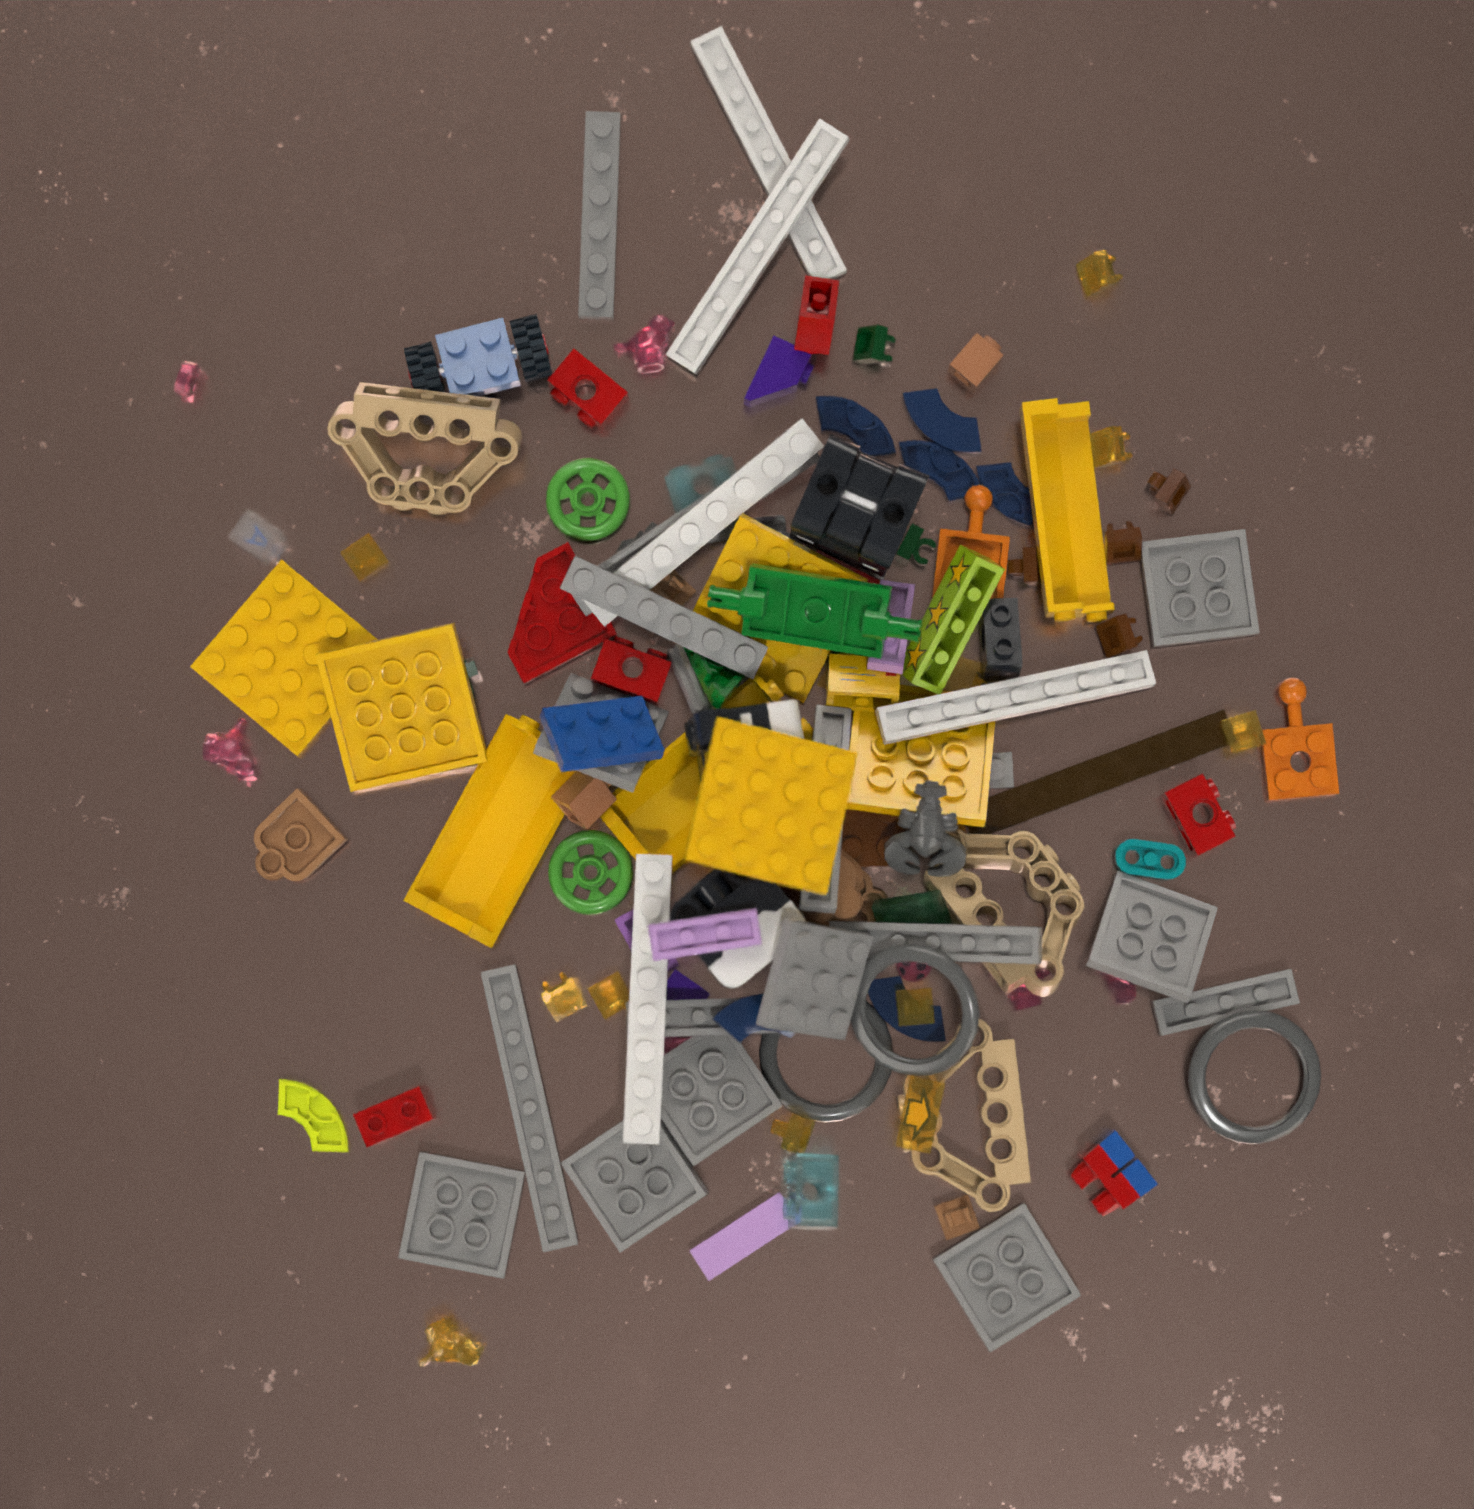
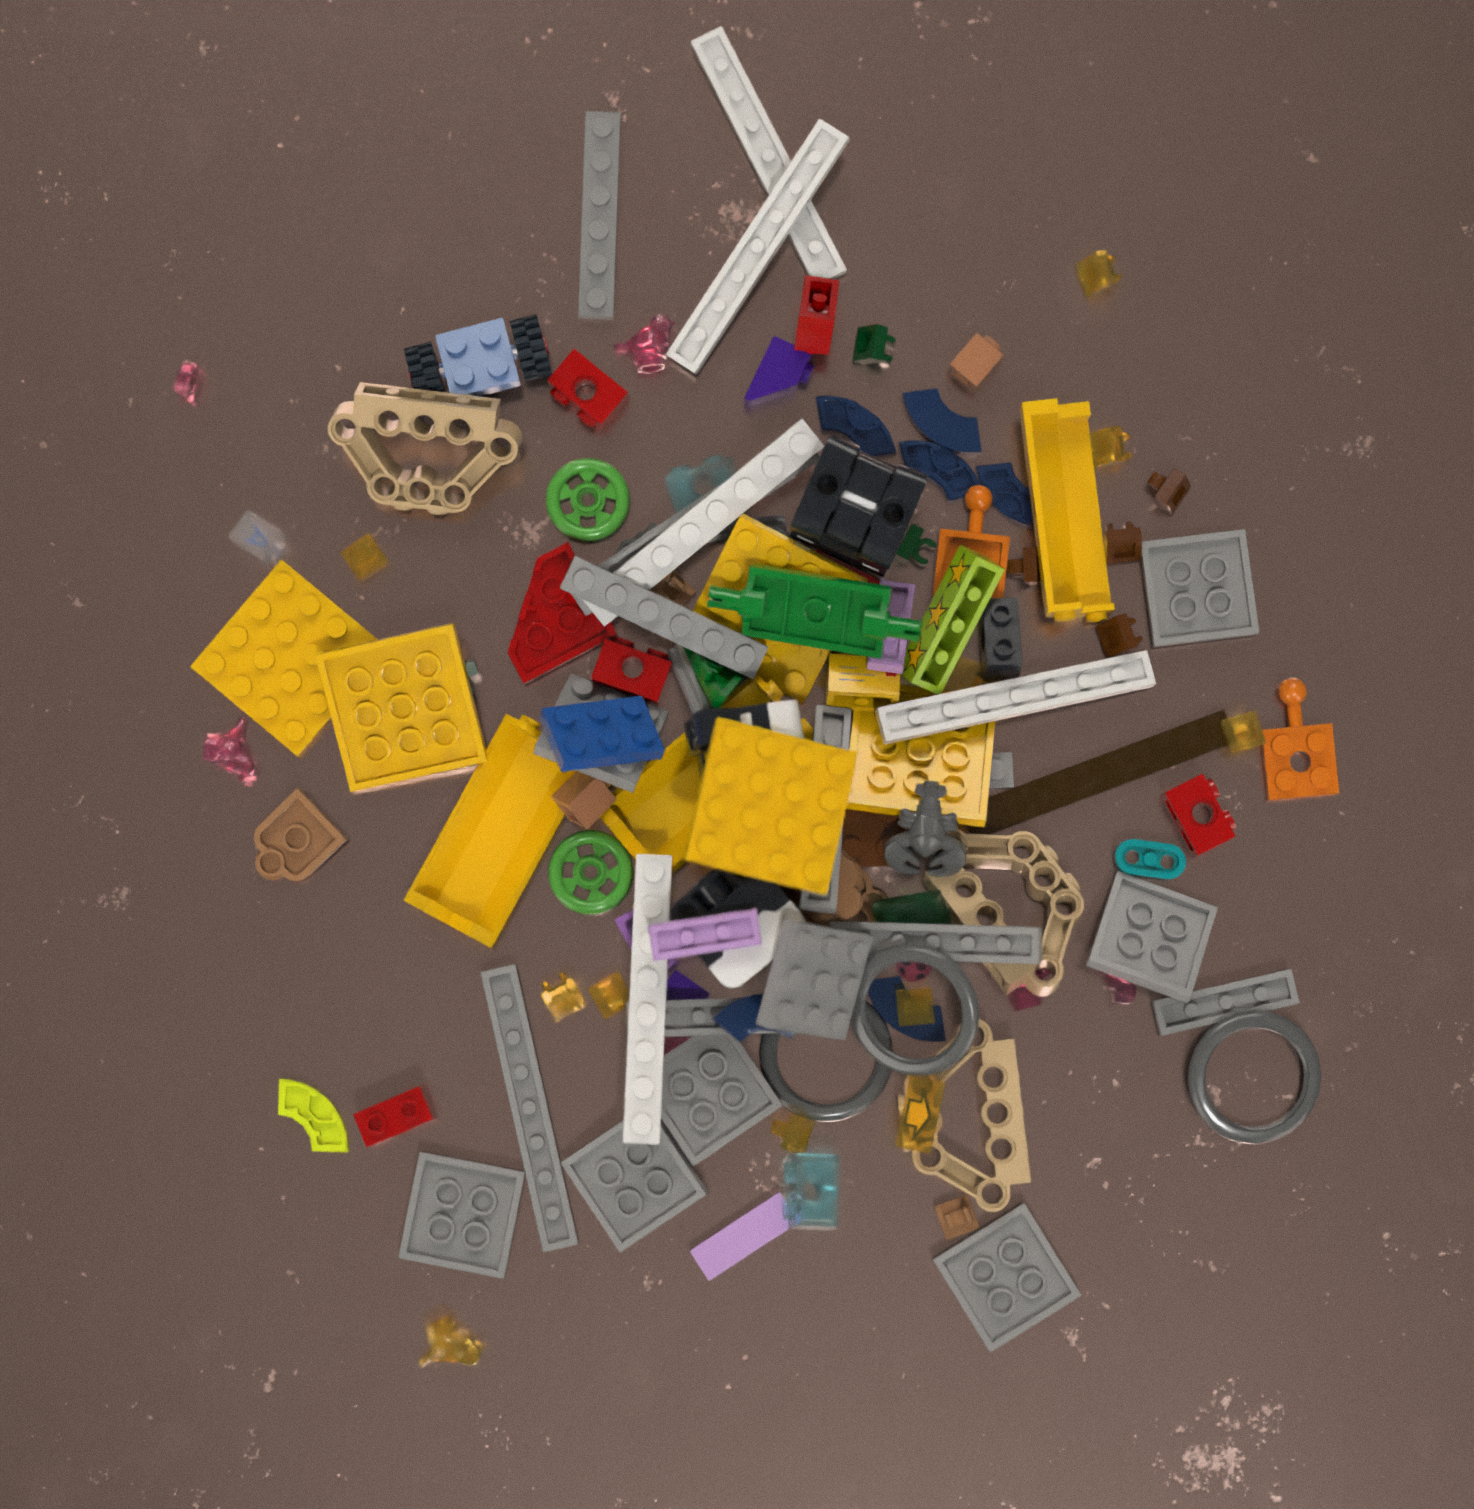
(1103, 1161): red hips -> none

